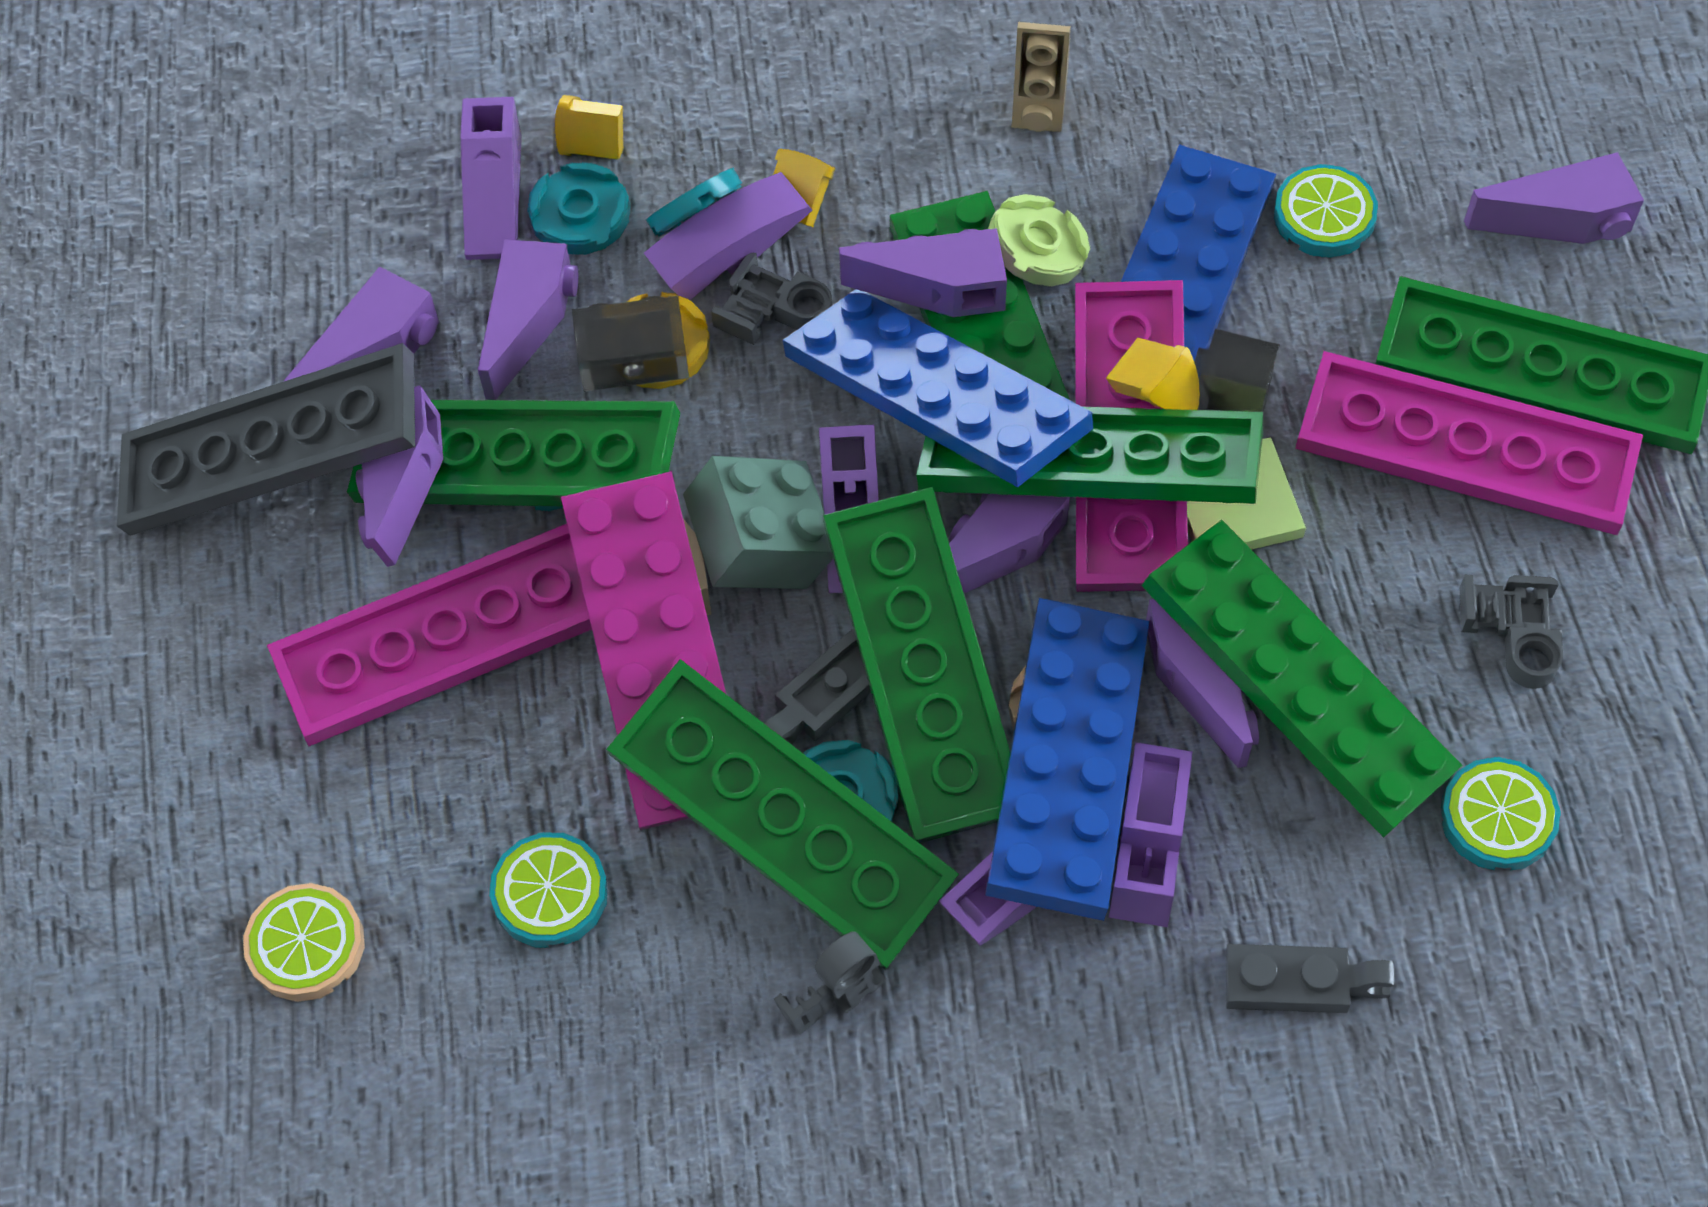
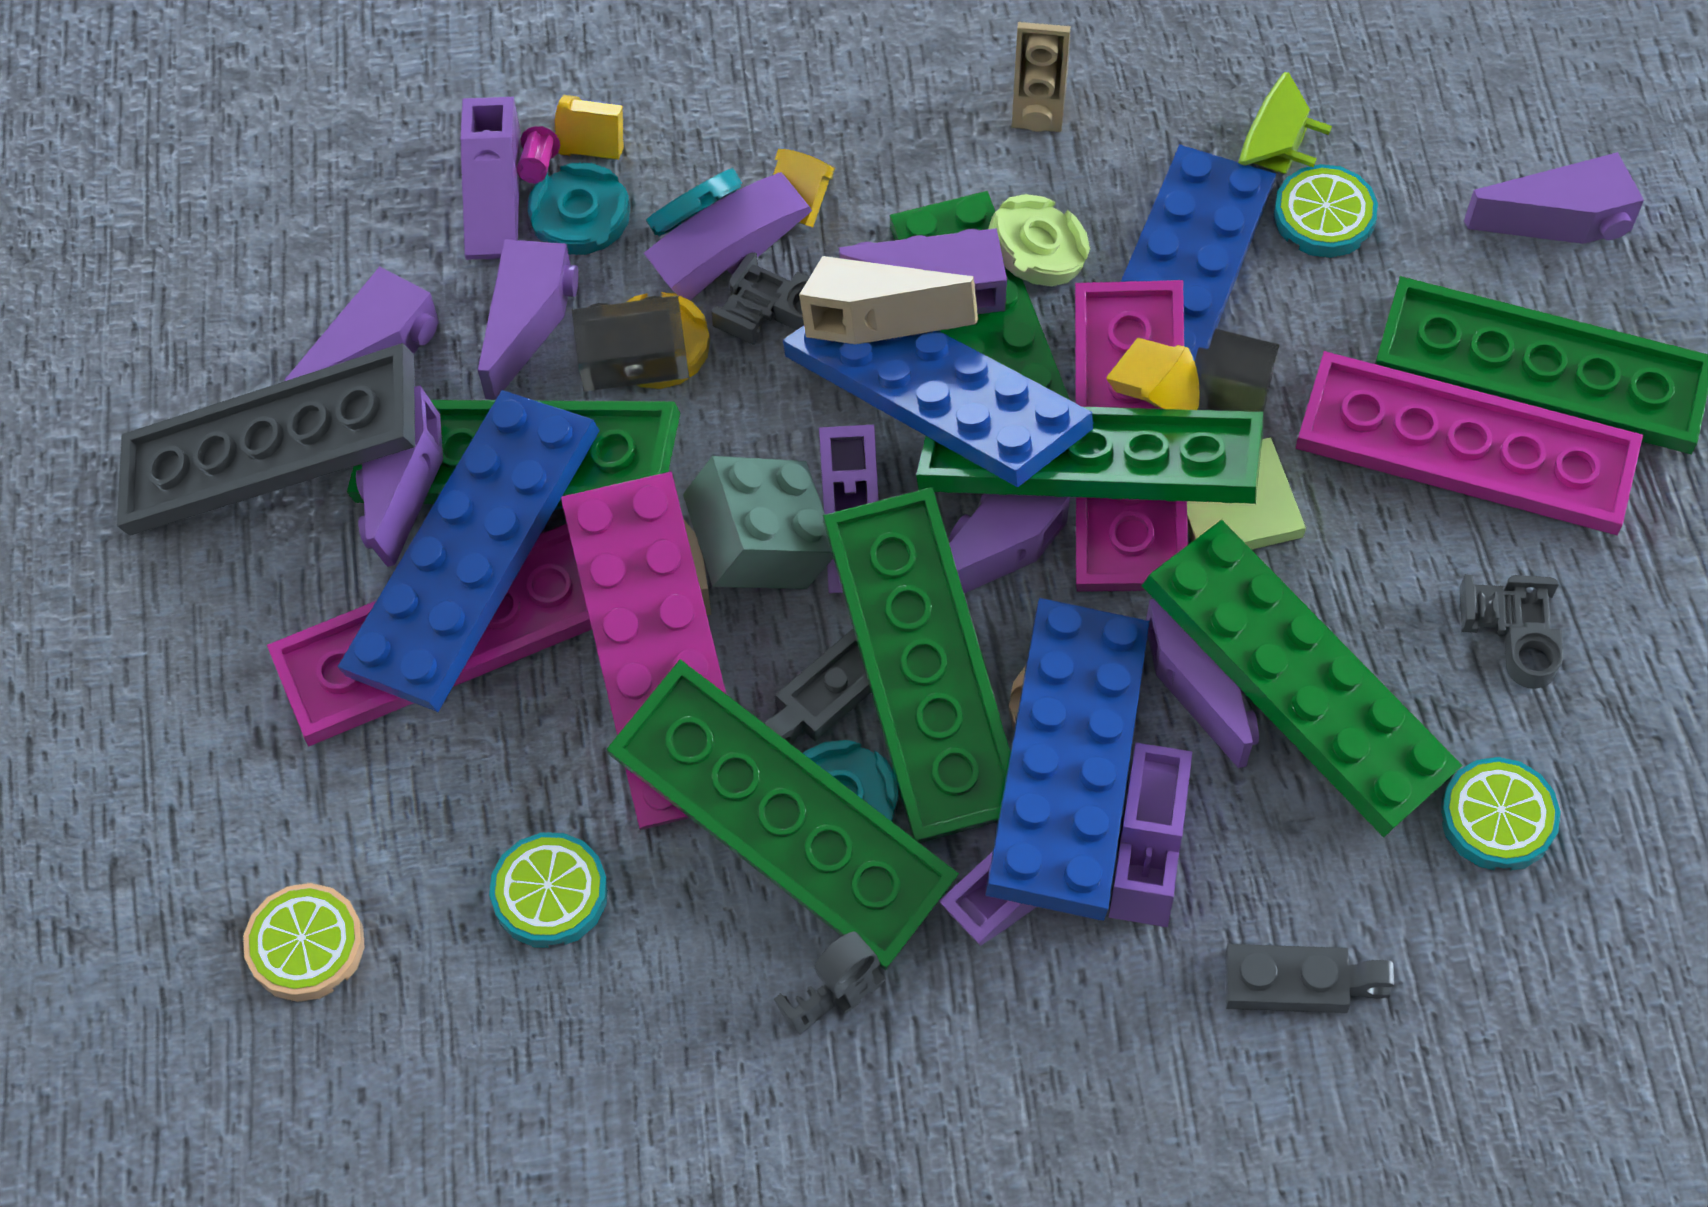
(469, 550): none -> blue plate
(538, 147): none -> dark pink piece
(881, 302): none -> tan slope
(1280, 129): none -> lime piece

